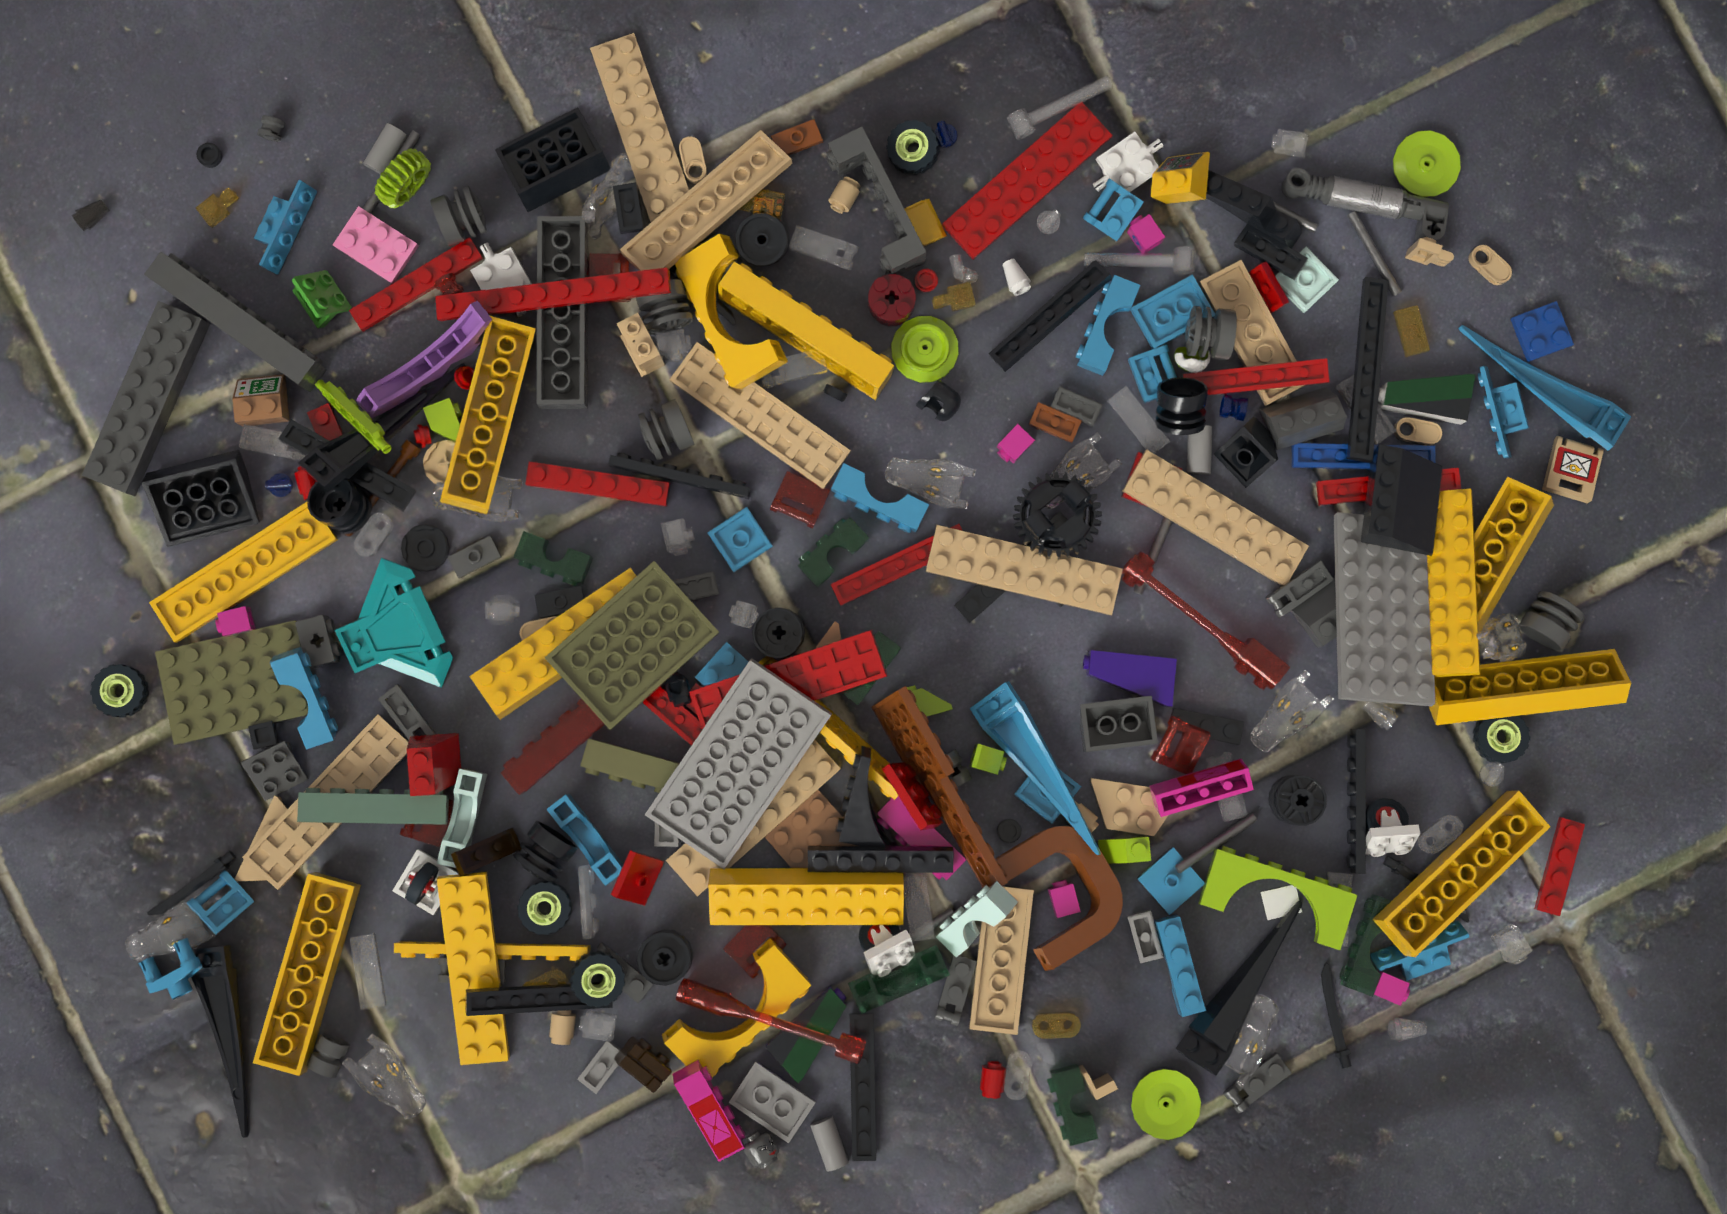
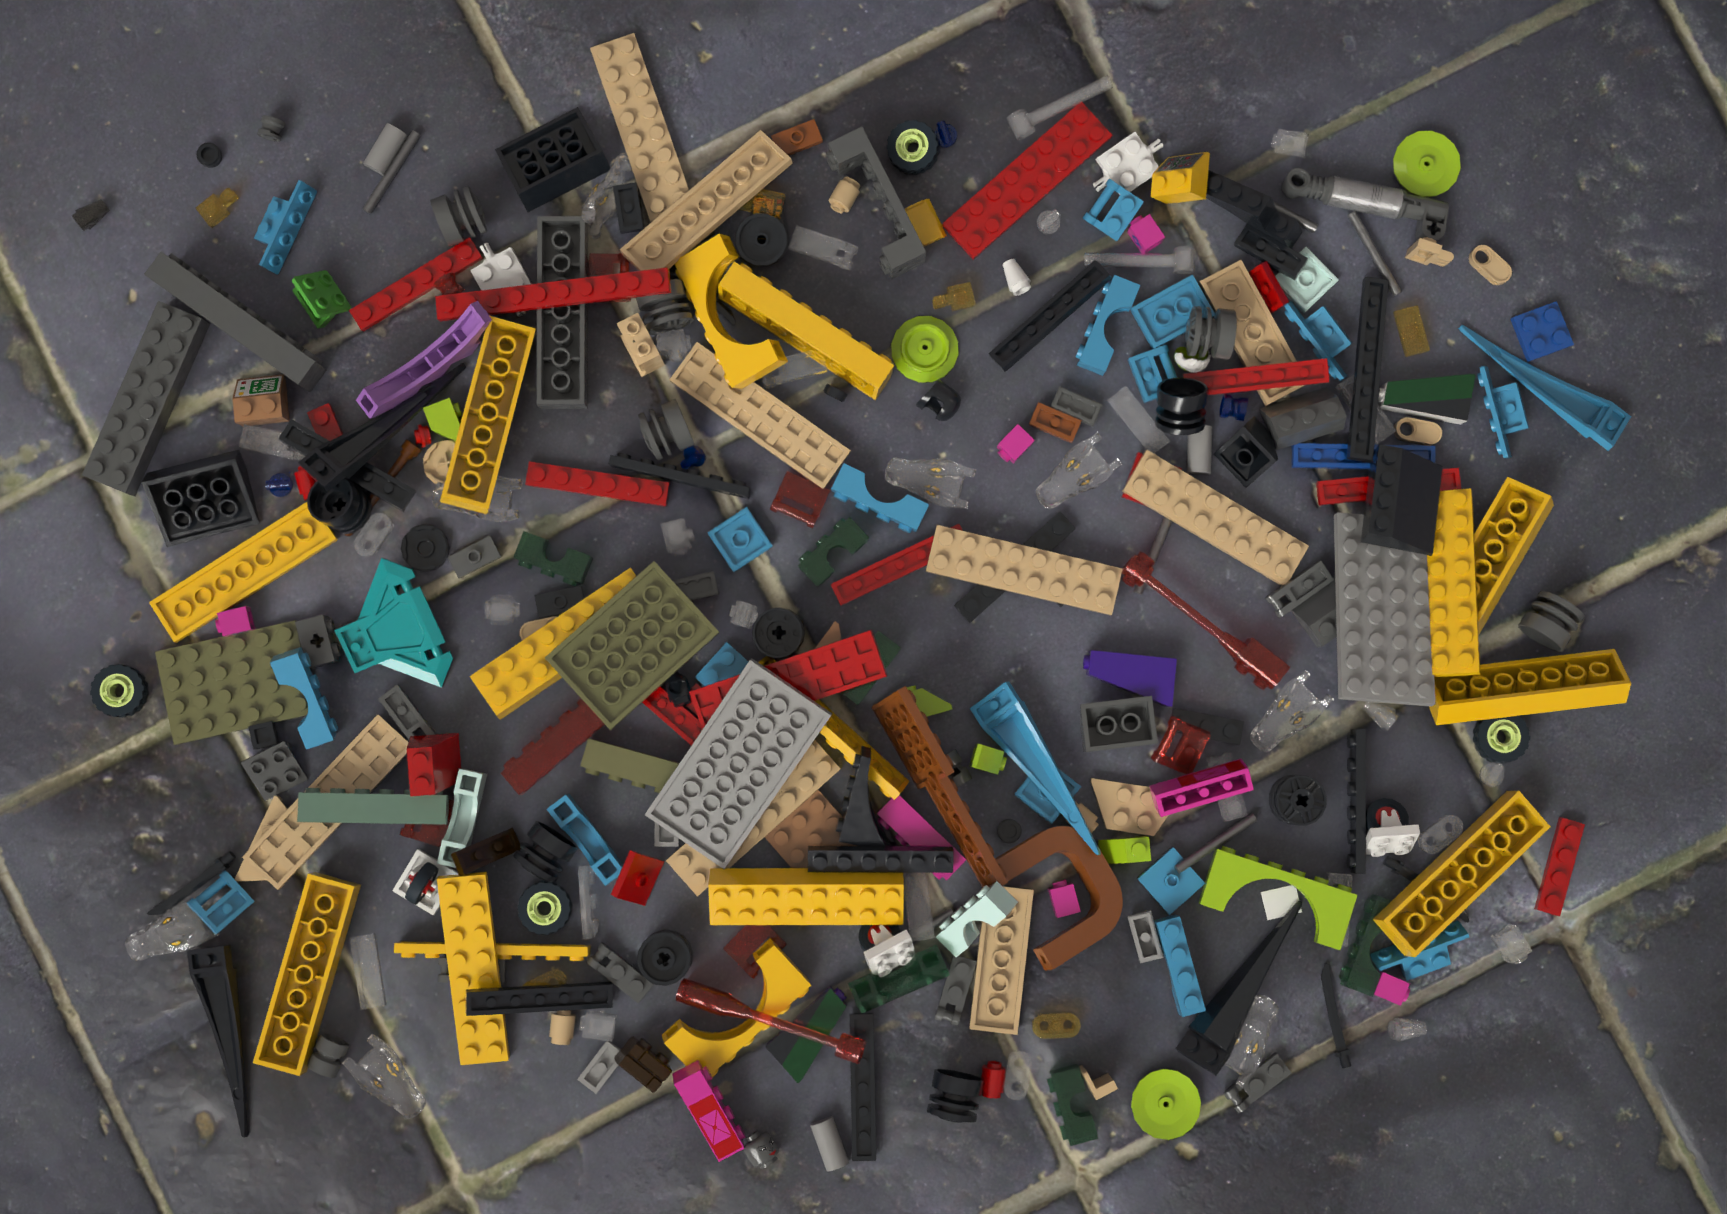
(177, 980): dark azure connector -> none
(351, 412): lime plate -> none
(375, 245): bright pink plate -> none
(402, 178): lime gear -> none
(463, 377): red plate -> none
(604, 992): black wheel -> none
(692, 156): tan piece -> none
(693, 456): none -> clear blue plate
(772, 1102): light grey plate -> none
(904, 297): dark red brick -> none
(913, 795): red plate -> none
(926, 280): red plate -> none
(956, 1091): none -> black wheel
(960, 272): clear arm -> none
(1040, 529): black piece -> none
(1324, 335): none -> dark azure bracket
(1502, 638): clear animal -> none
(1575, 464): container -> none

